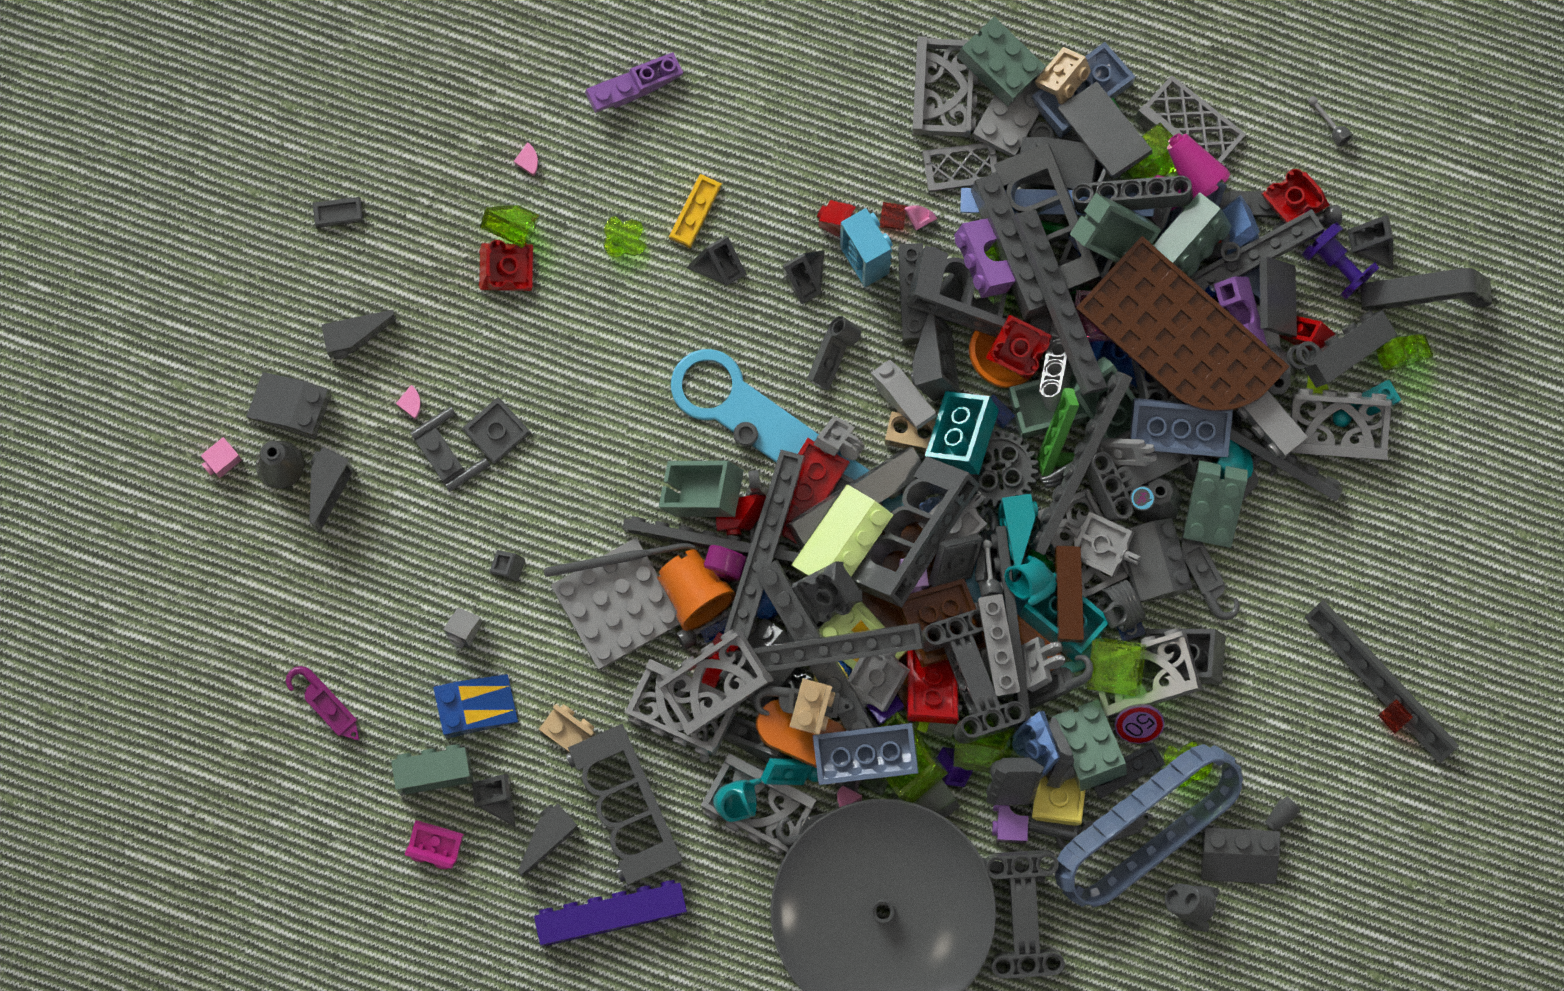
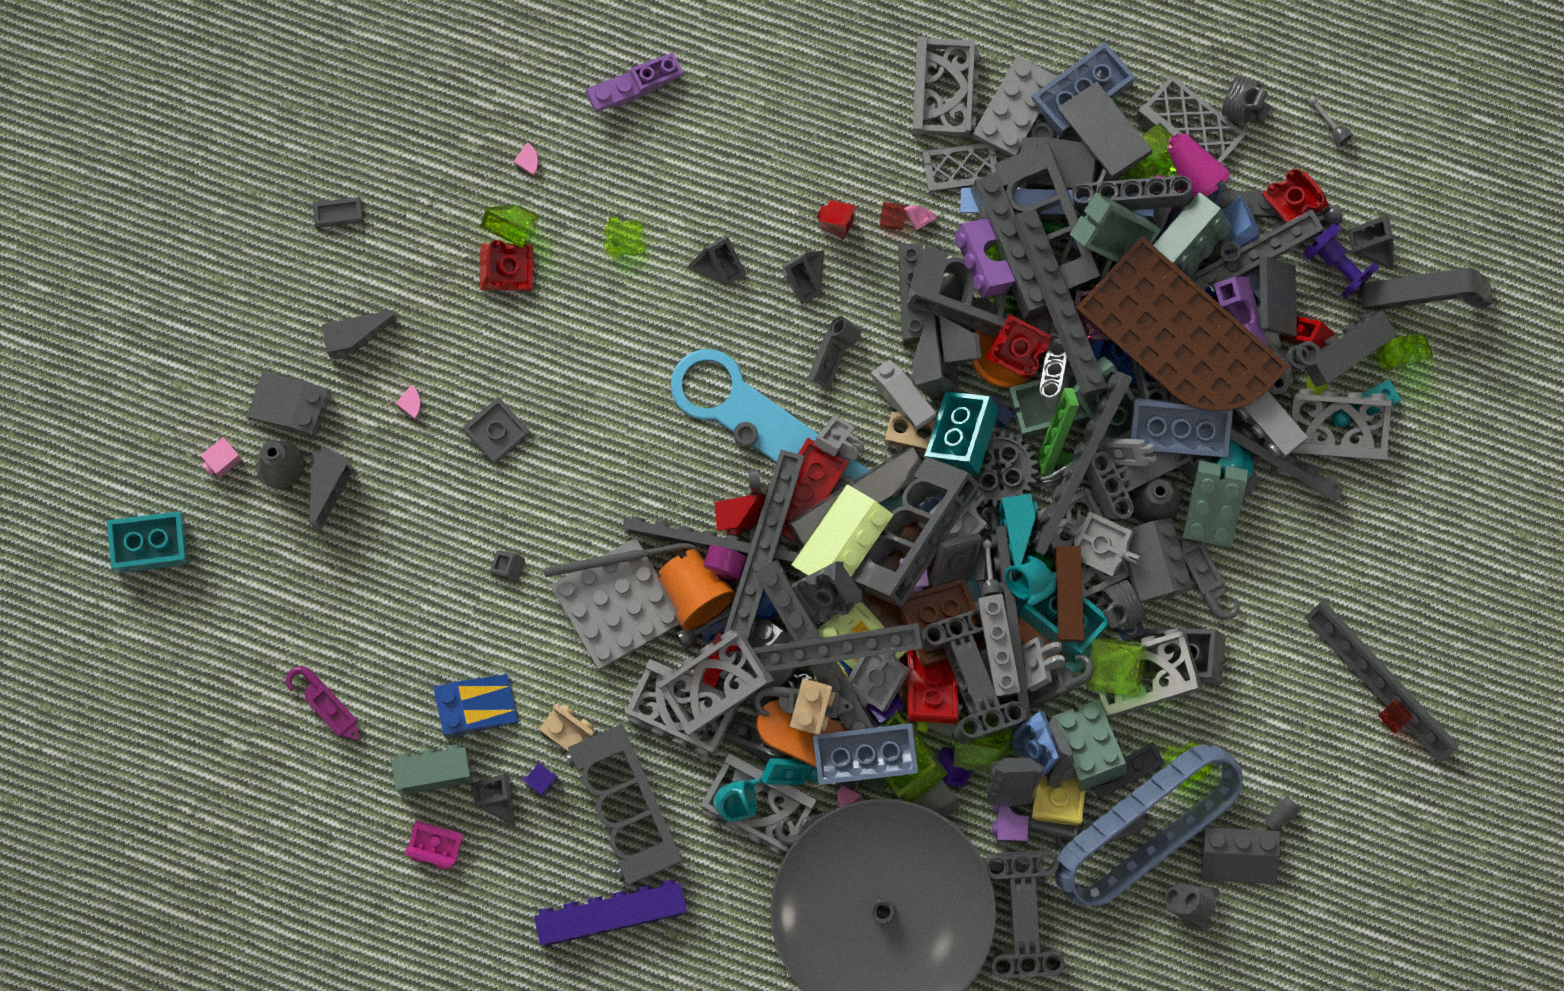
(147, 542): none -> teal brick
(440, 454): dark grey plate -> none
(462, 628): light grey slope -> none
(540, 780): none -> dark purple panel
(549, 833): dark grey slope -> none
(695, 211): yellow tile -> none
(705, 488): sand green piece -> none
(866, 247): medium azure brick -> none
(958, 343): none -> dark grey slope
(1001, 61): sand green piece -> none
(1064, 74): tan bracket -> none
(1139, 723): piece -> none
(1142, 498): dark grey tile -> none
(1244, 96): none -> dark grey piece

